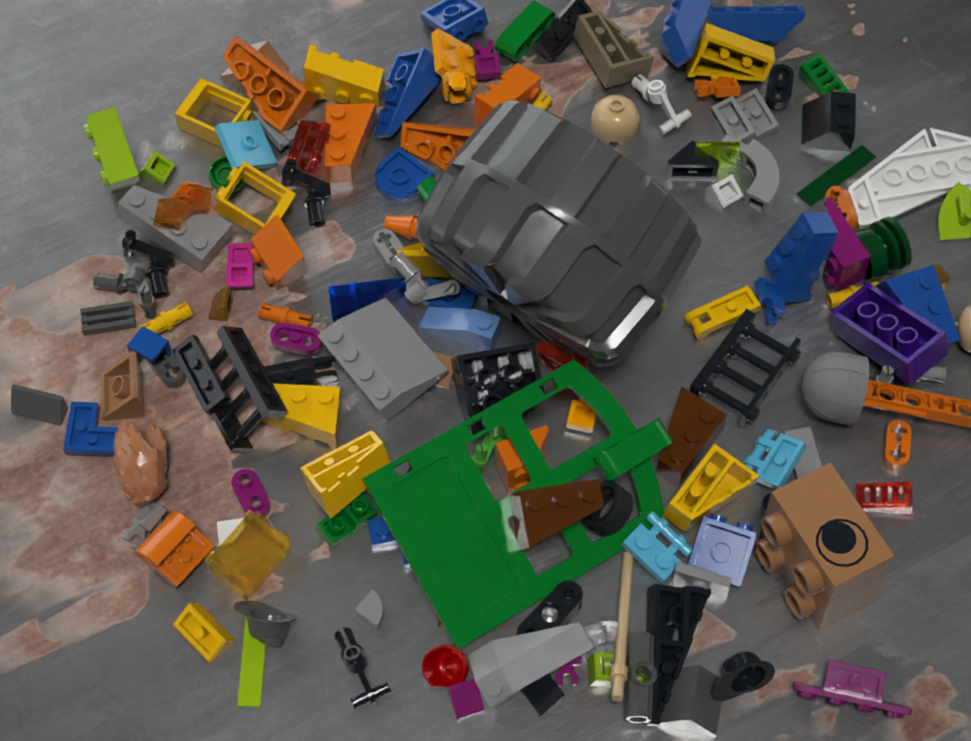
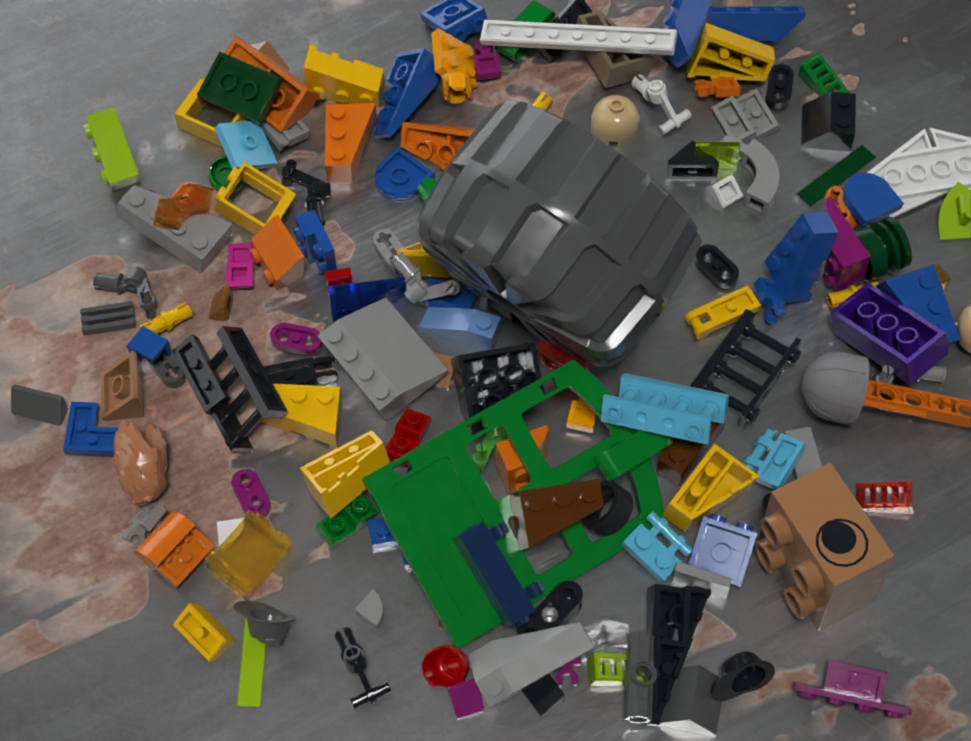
(157, 168): lime slope -> none
(158, 259): black pin -> none
(240, 87): none -> dark green tile
(284, 315): orange pin -> none
(309, 145): clear red plate -> none
(314, 241): none -> blue plate
(338, 277): none -> red tile
(402, 225): orange cone -> none
(408, 434): none -> red slope
(495, 575): none -> dark blue brick
(516, 85): orange wedge -> none
(579, 37): none -> white tile
(619, 670): tan bar -> none
(665, 408): none -> medium azure fence
(719, 267): none -> black plate
(870, 197): none -> blue tile
(891, 444): orange beam -> none

